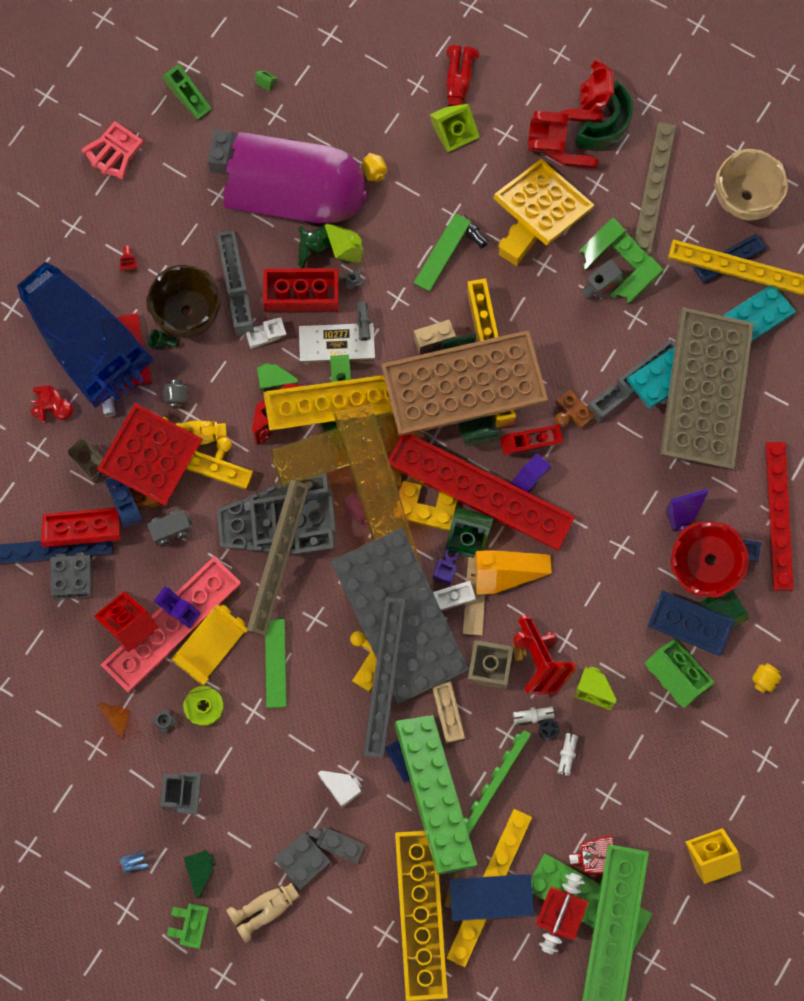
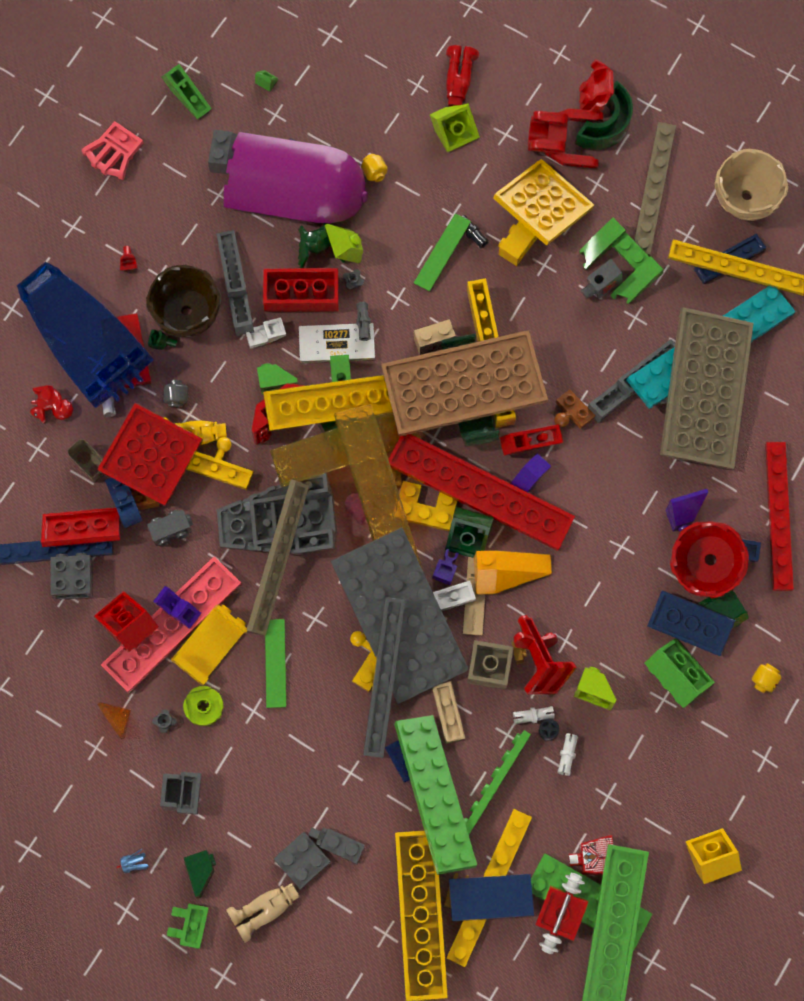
(341, 786): white slope -> none

